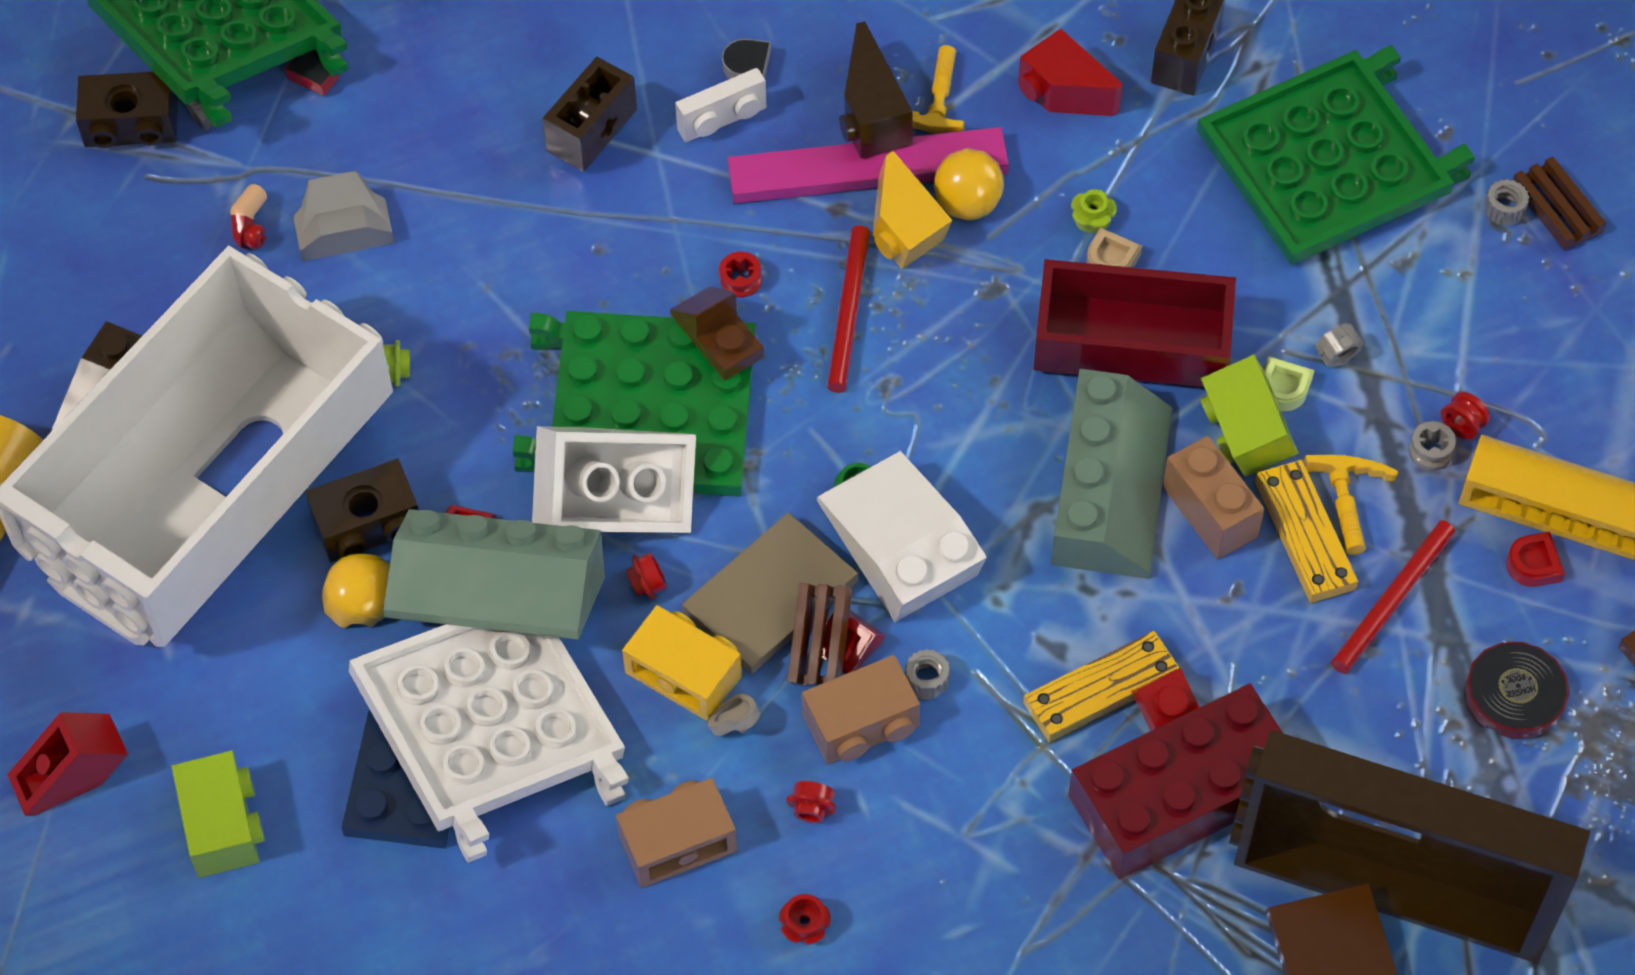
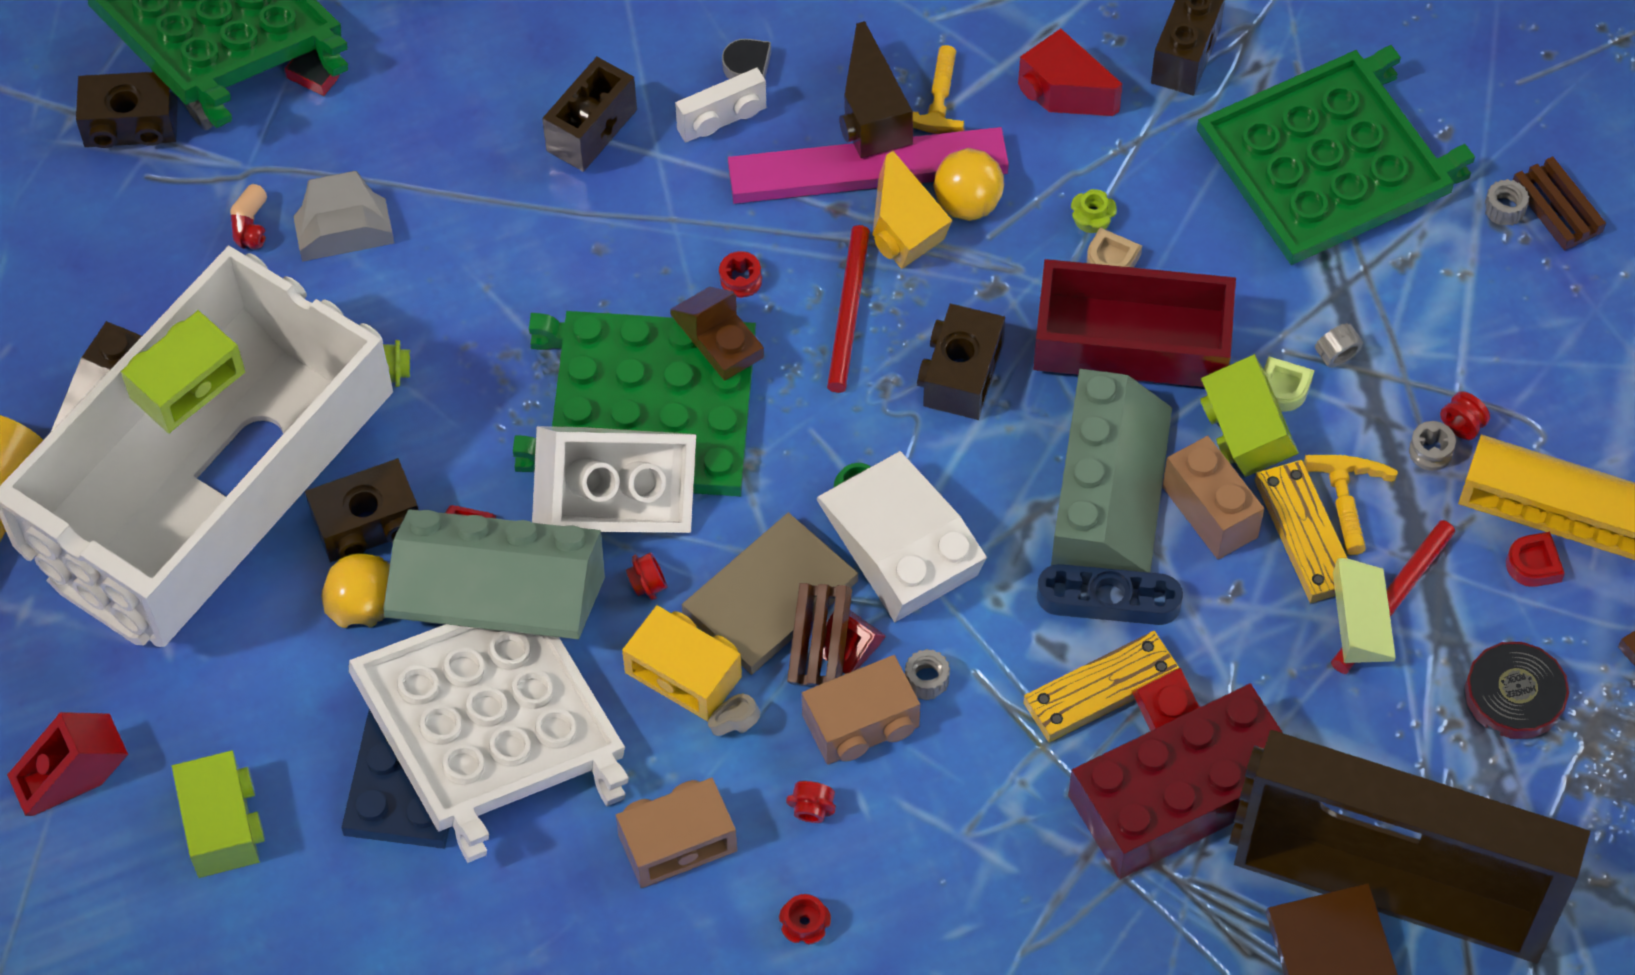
(183, 371): none -> lime brick
(962, 386): none -> dark brown brick
(1125, 580): none -> dark blue beam
(1363, 612): none -> yellowish green slope

